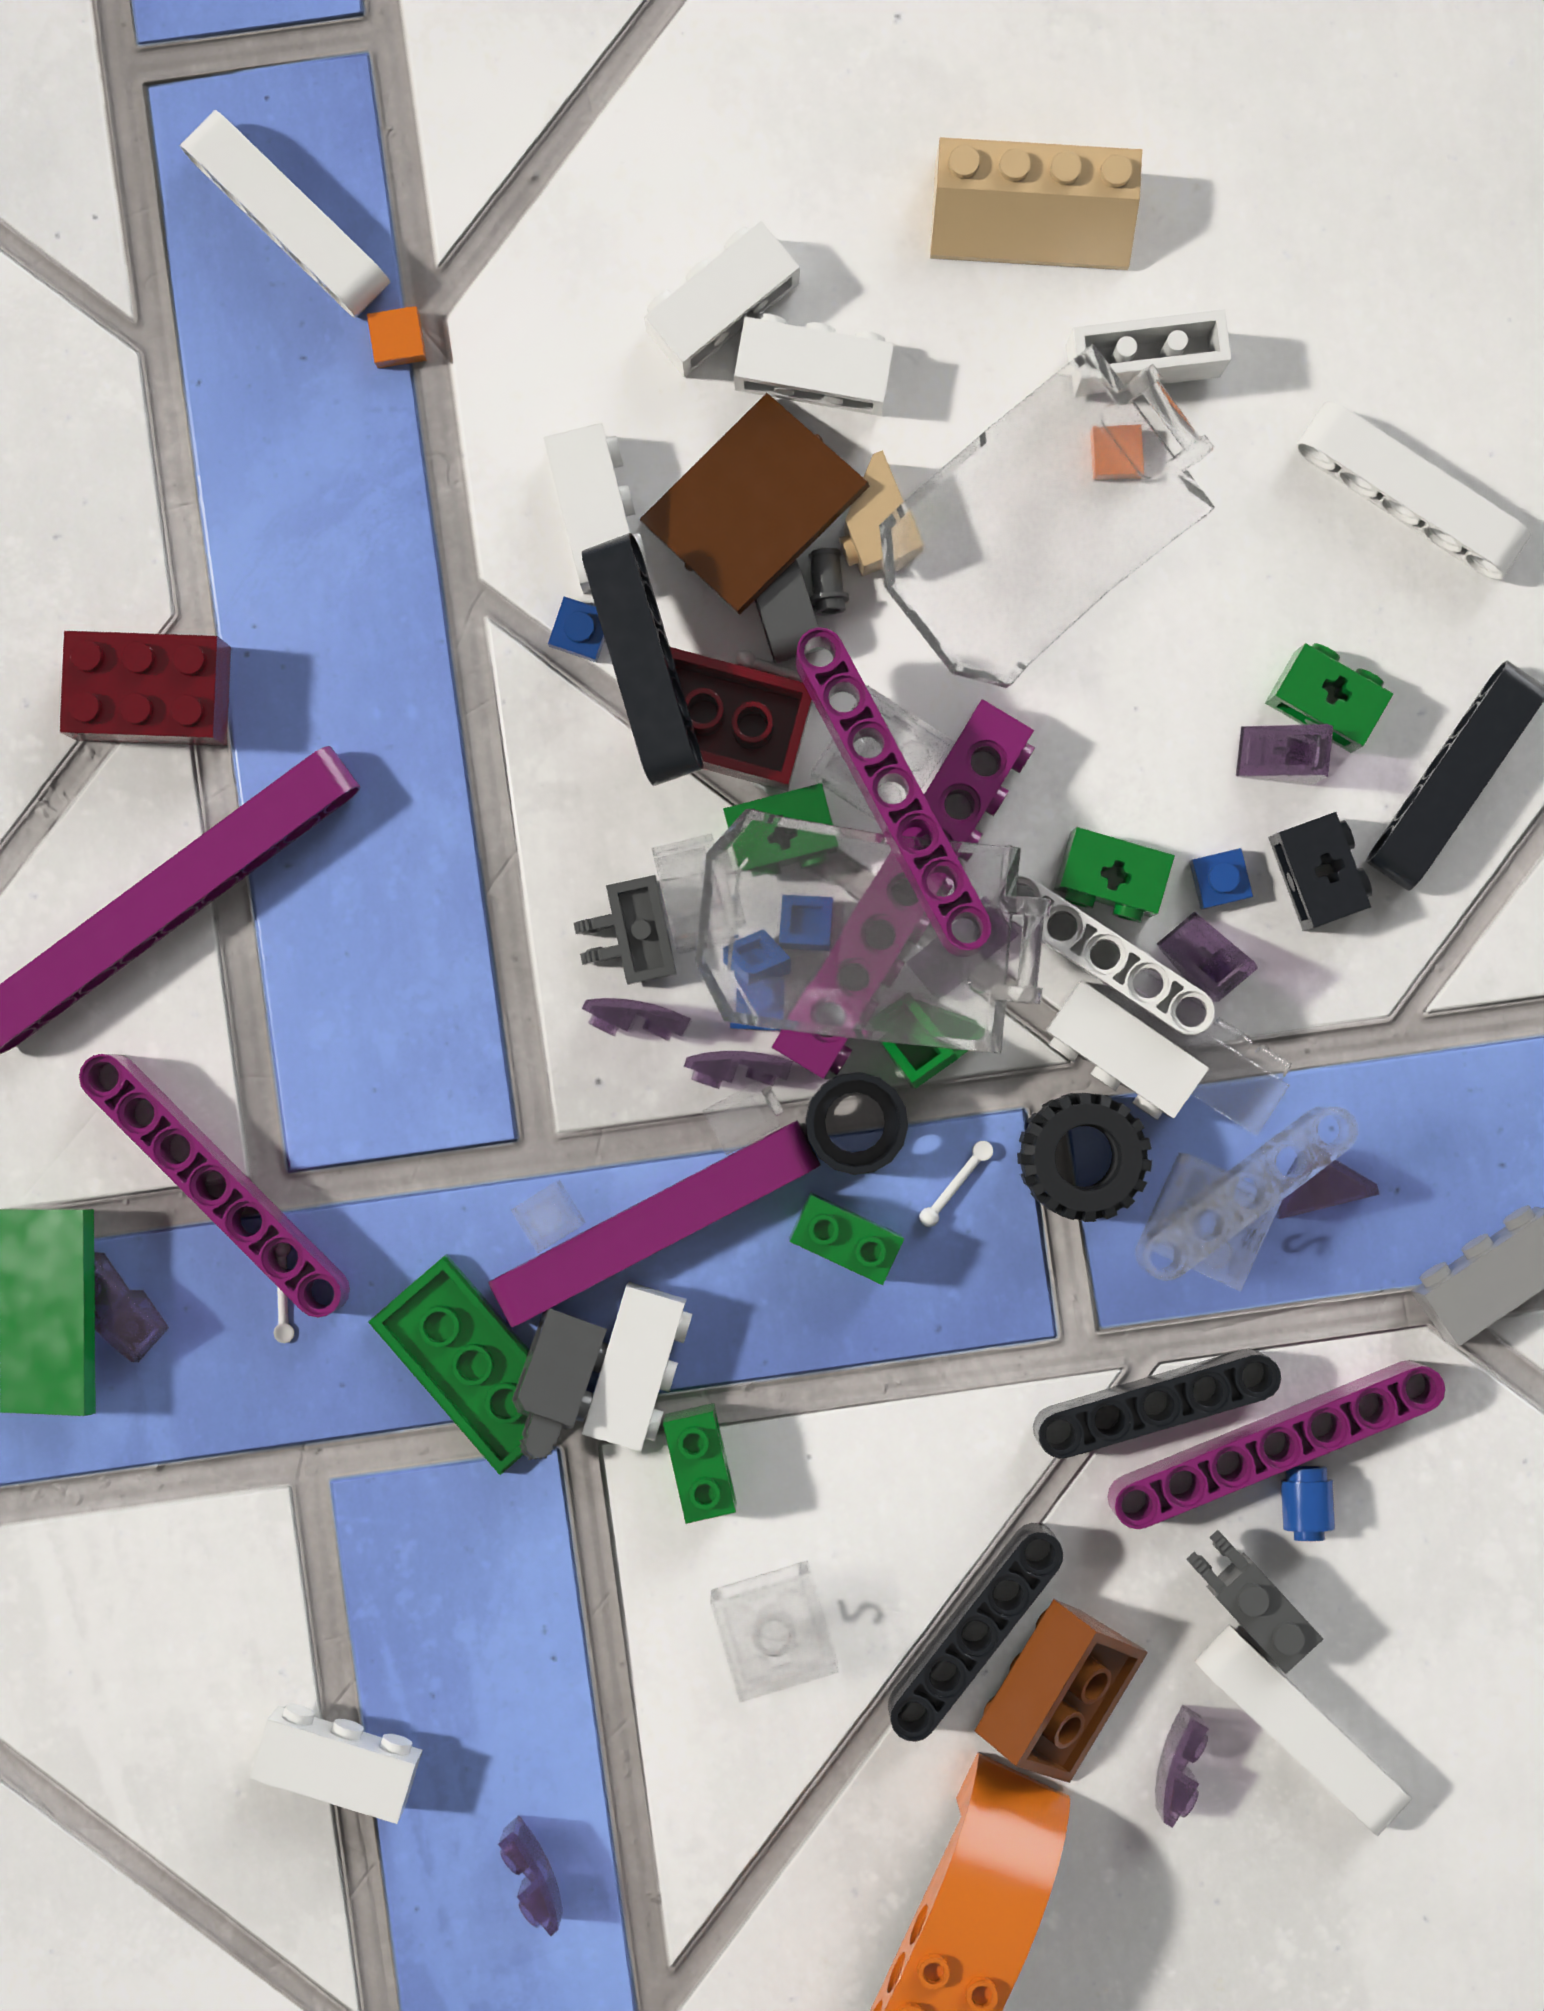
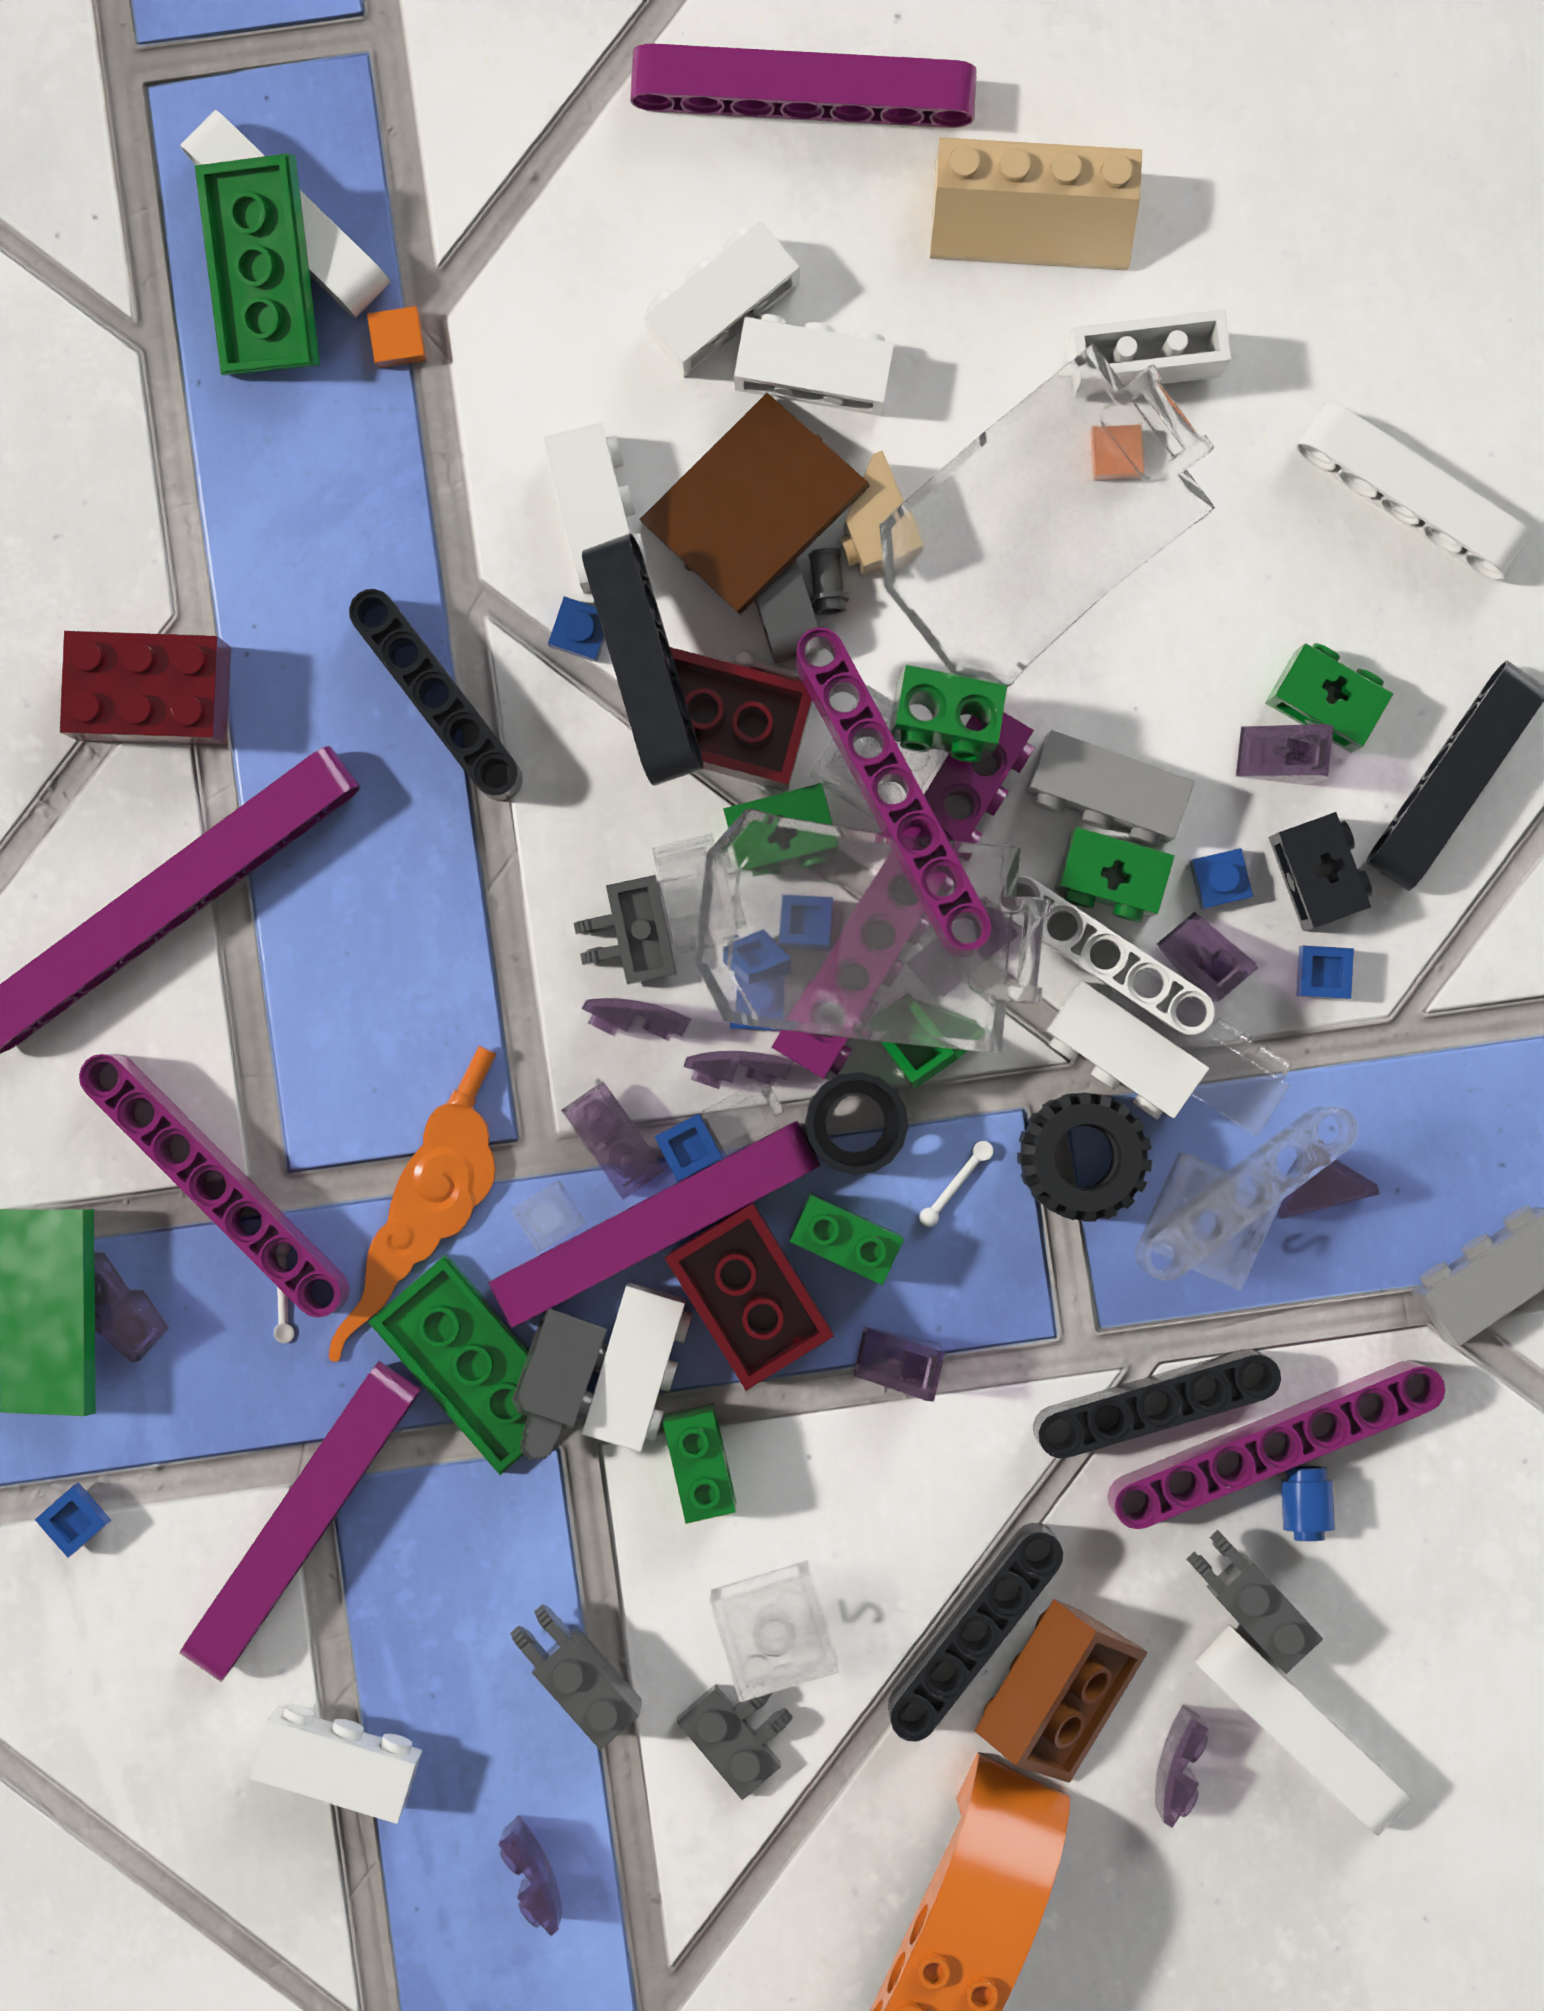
(73, 1520): none -> blue plate
(257, 264): none -> green tile
(299, 1521): none -> magenta beam
(415, 682): none -> black beam
(431, 1196): none -> orange piece
(580, 1679): none -> dark grey hinge
(612, 1140): none -> clear purple slope
(688, 1147): none -> blue plate
(731, 1742): none -> dark grey hinge
(749, 1295): none -> dark red brick
(803, 85): none -> magenta beam
(900, 1362): none -> clear purple slope
(947, 699): none -> green brick
(1109, 789): none -> light grey brick
(1325, 972): none -> blue plate

